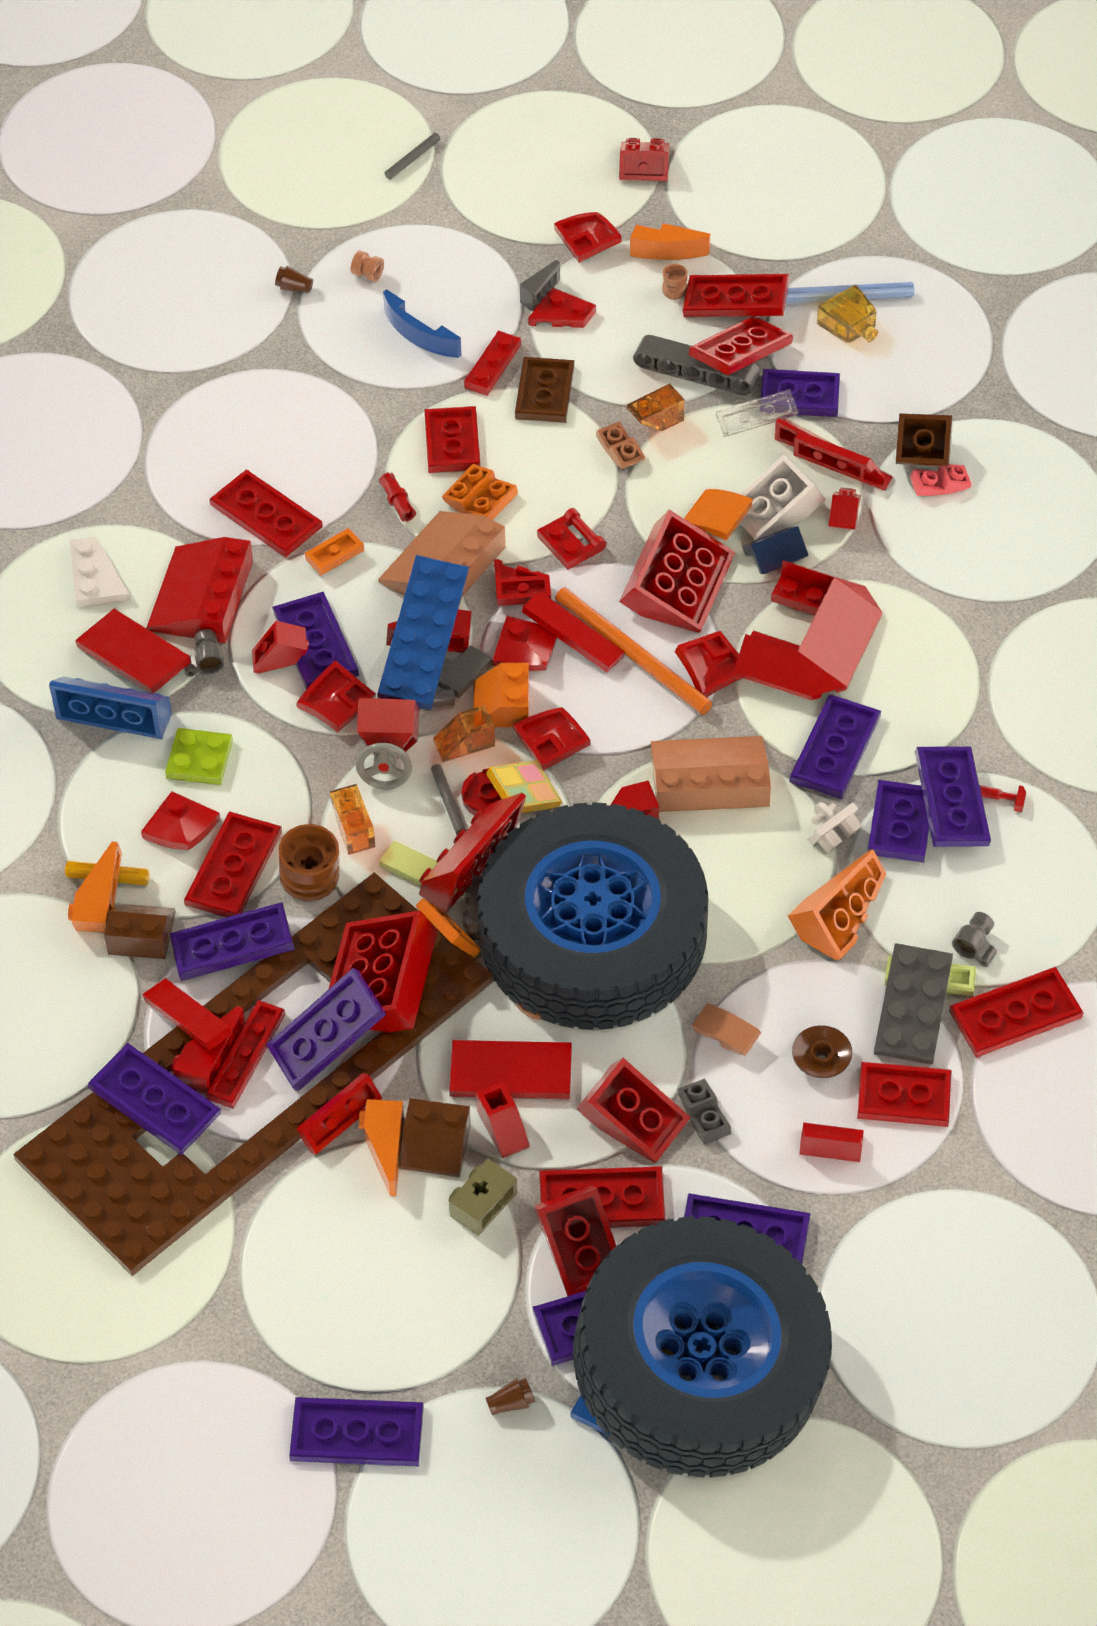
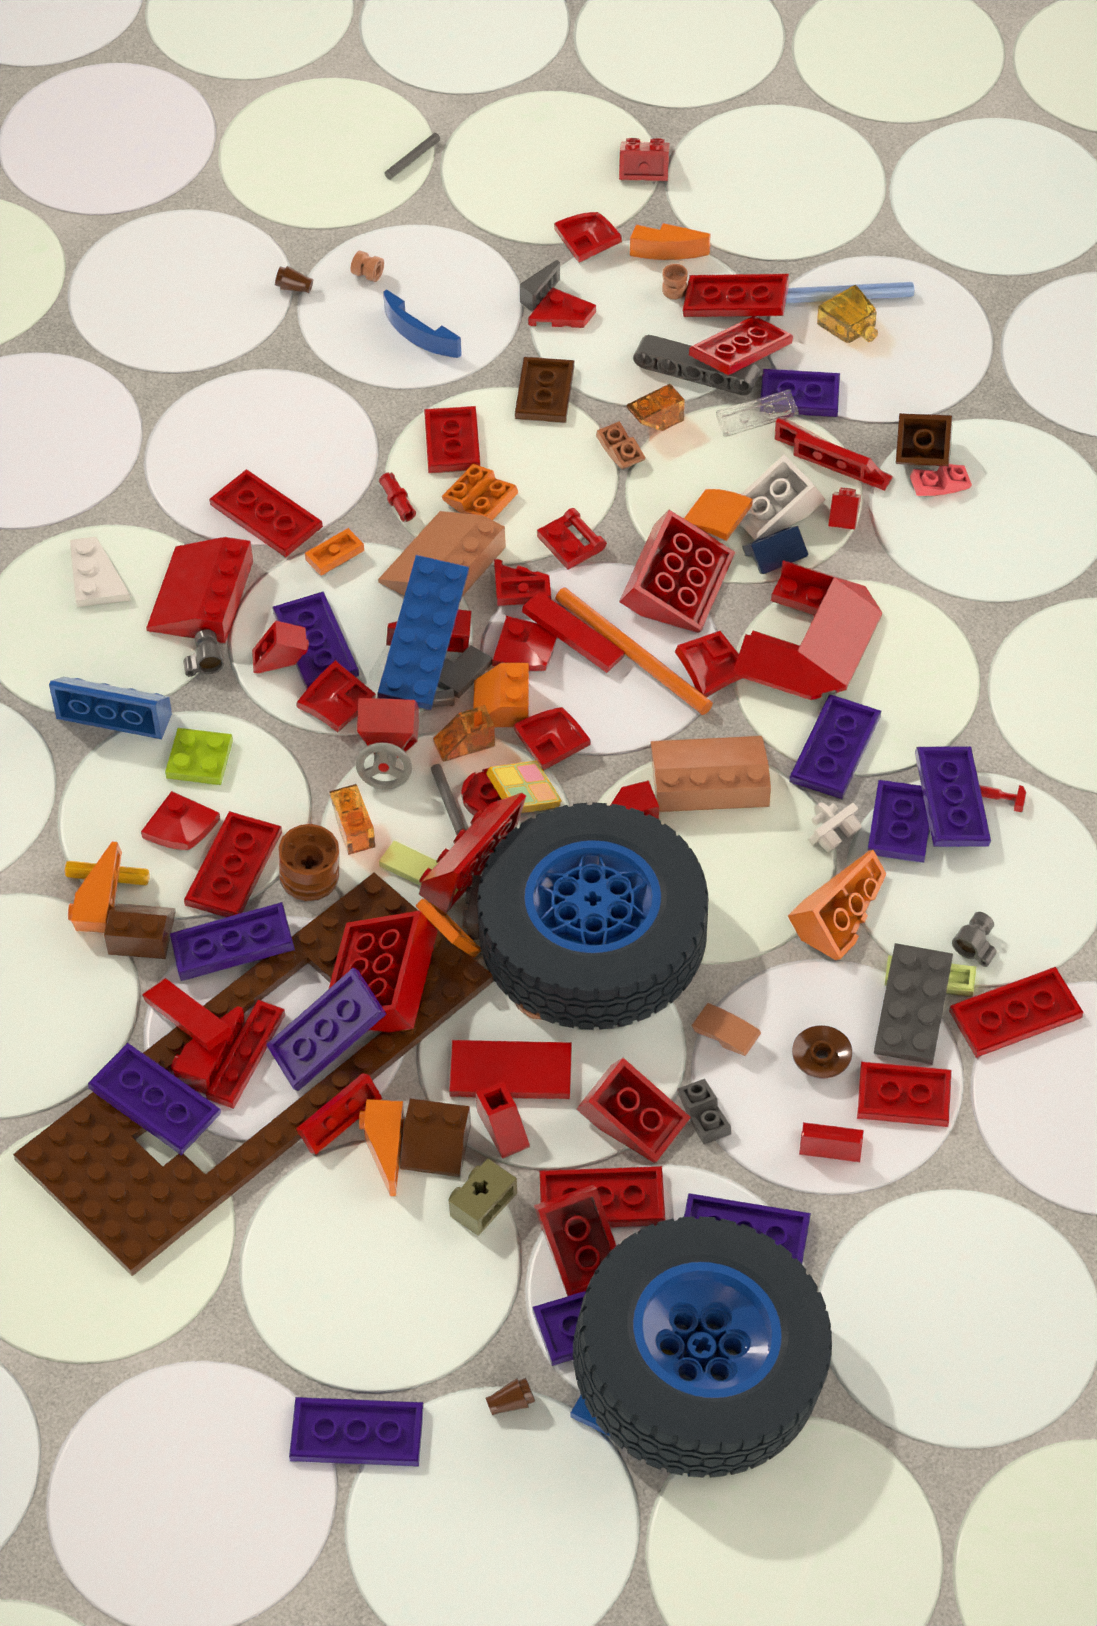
(133, 651): red tile -> none
(492, 363): red plate -> none

